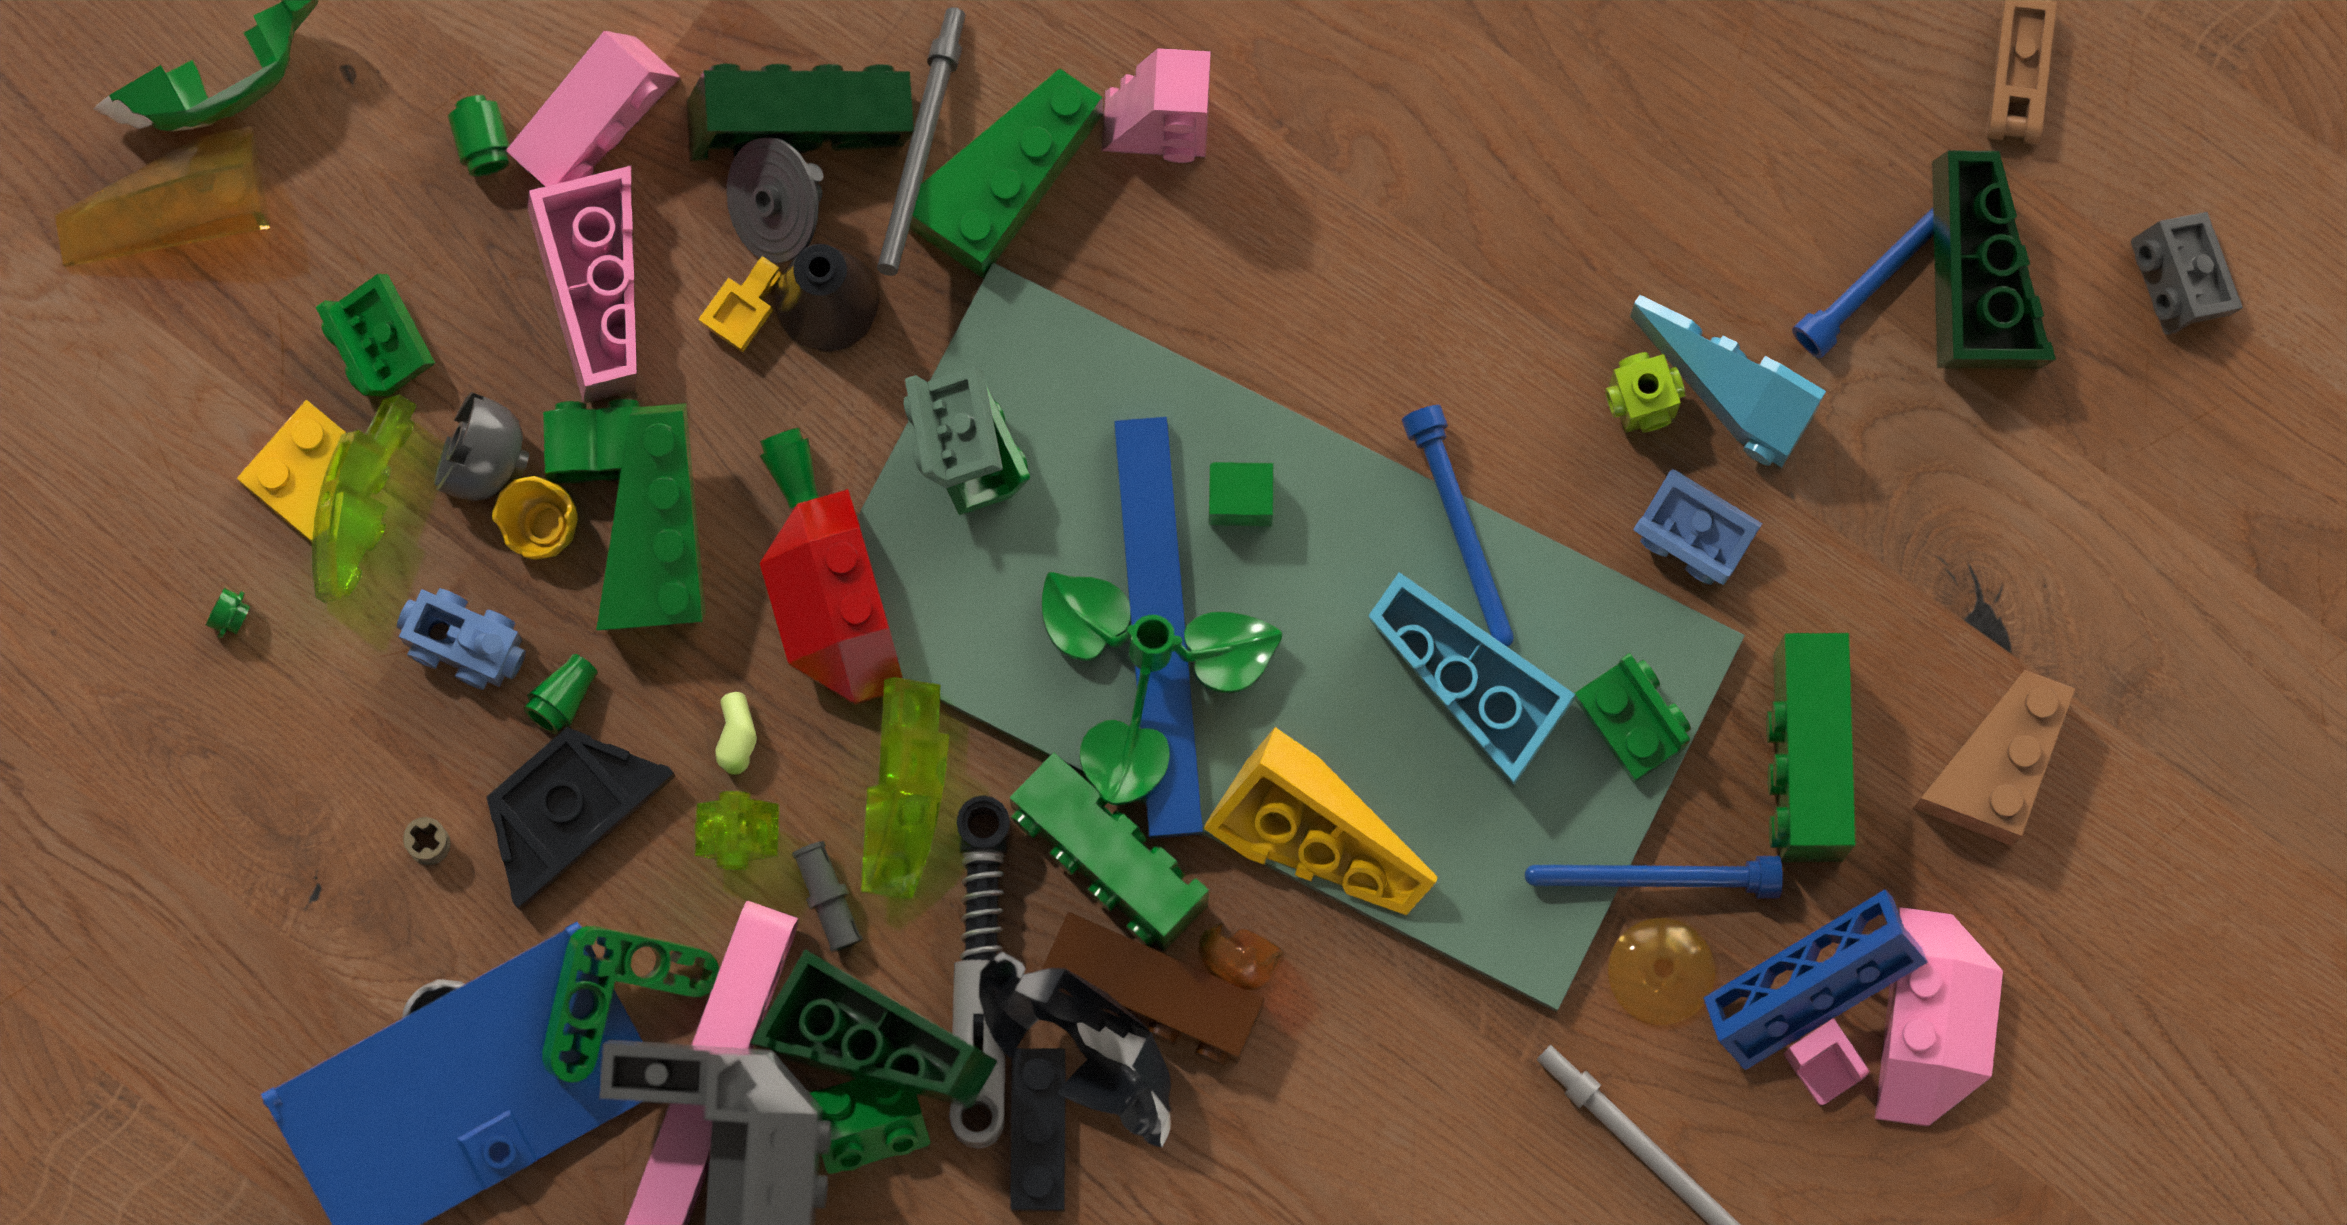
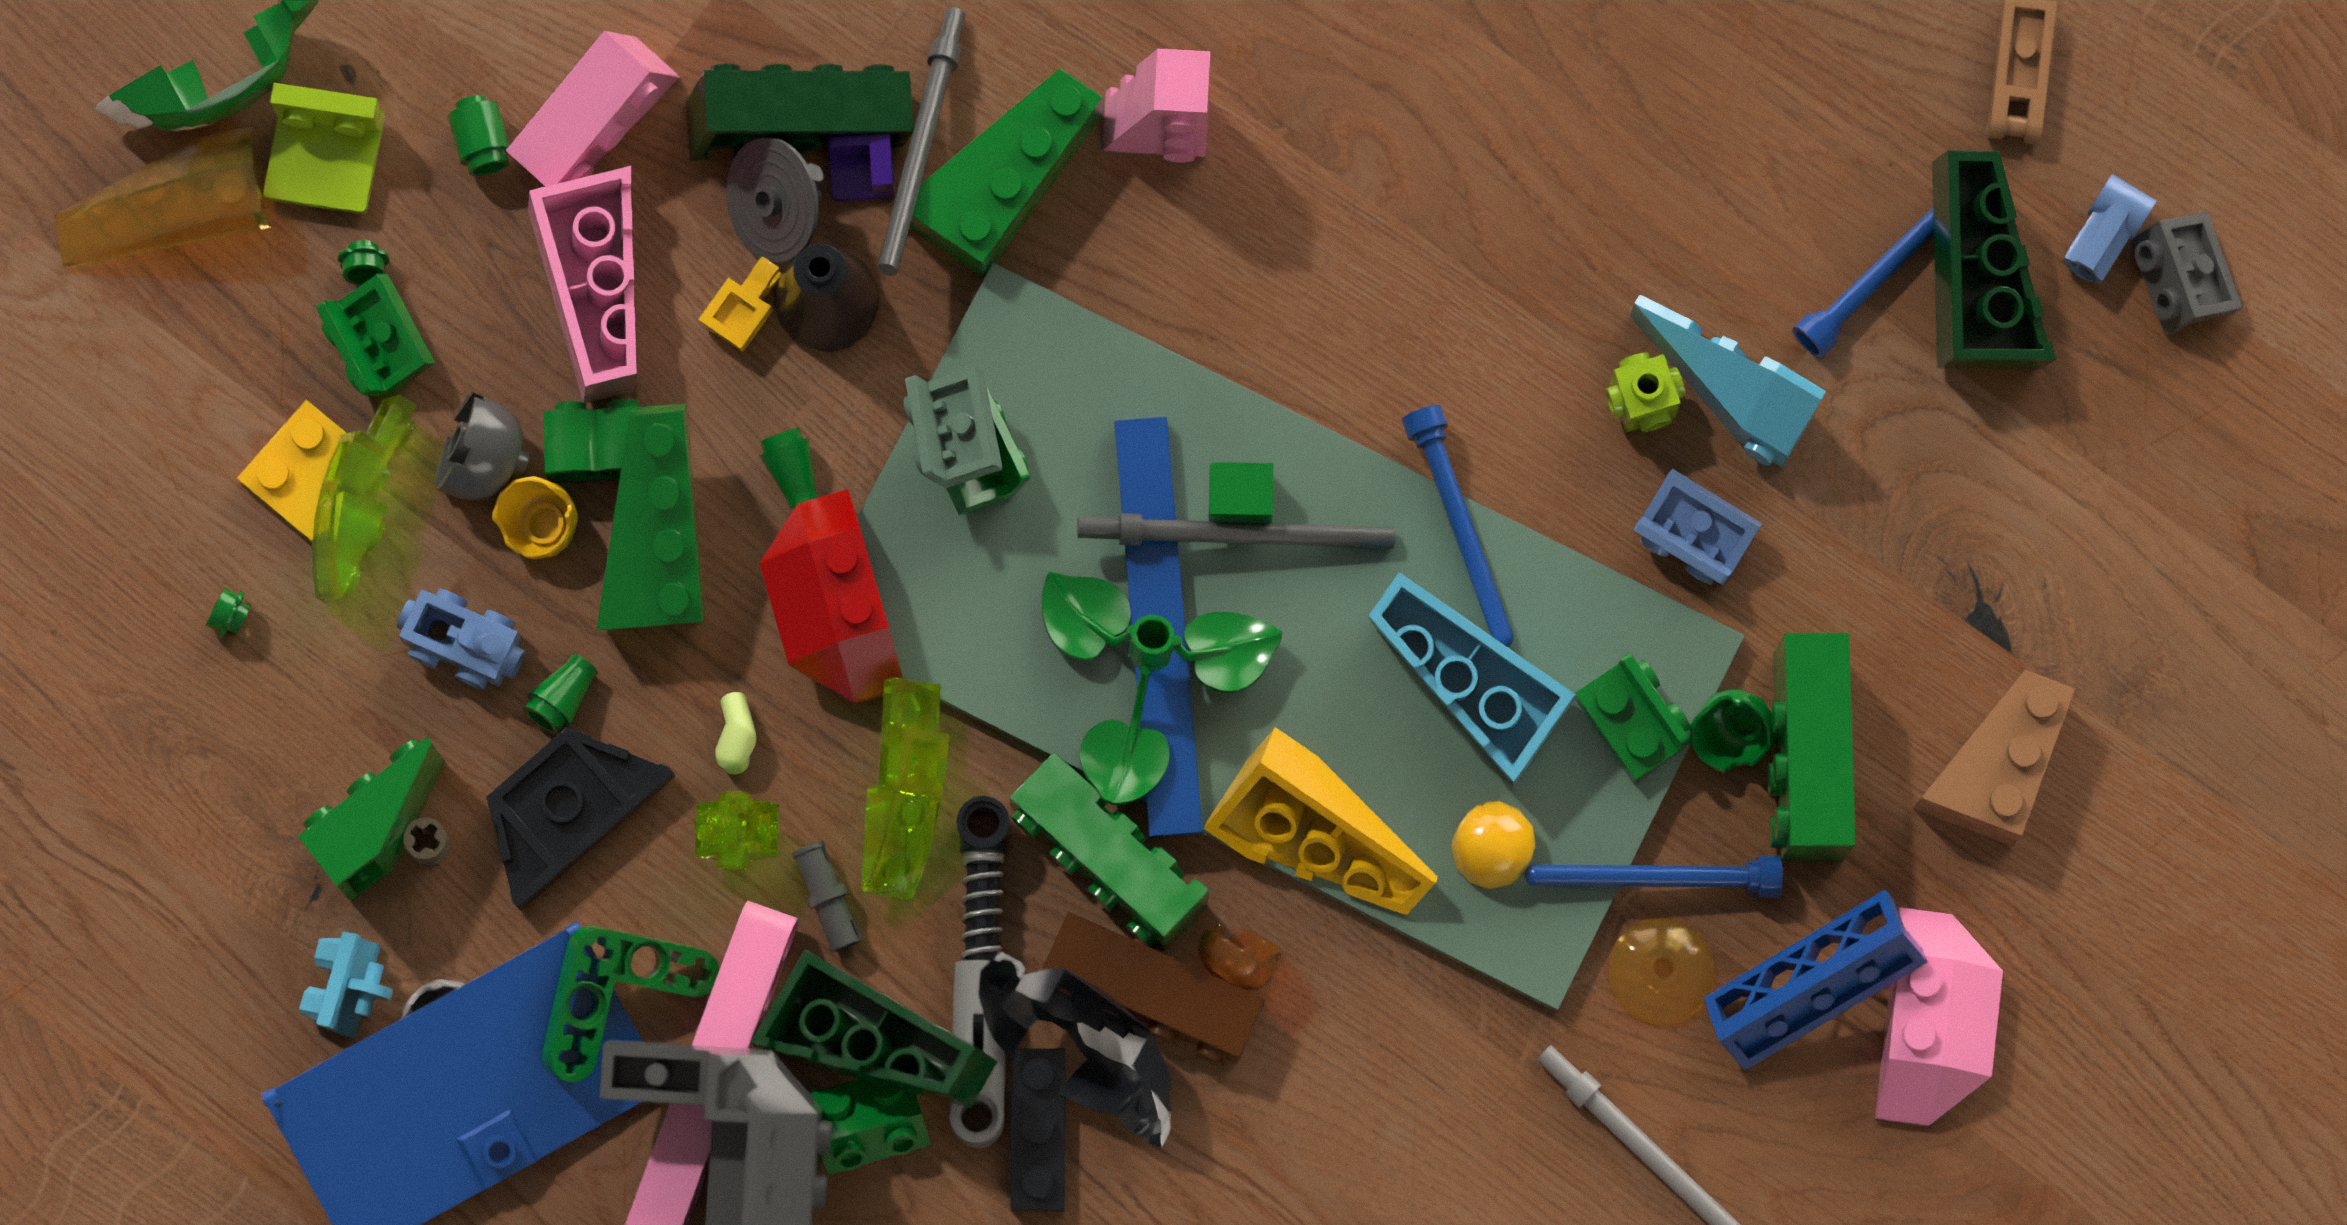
(323, 148): none -> lime bracket
(351, 984): none -> medium azure hips
(362, 261): none -> green plate
(365, 832): none -> green slope
(861, 167): none -> dark purple panel
(1132, 529): none -> dark grey bar
(1493, 845): none -> yellow hair
(1732, 730): none -> green hair
(1826, 1062): bright pink panel -> none
(2112, 221): none -> medium blue piece

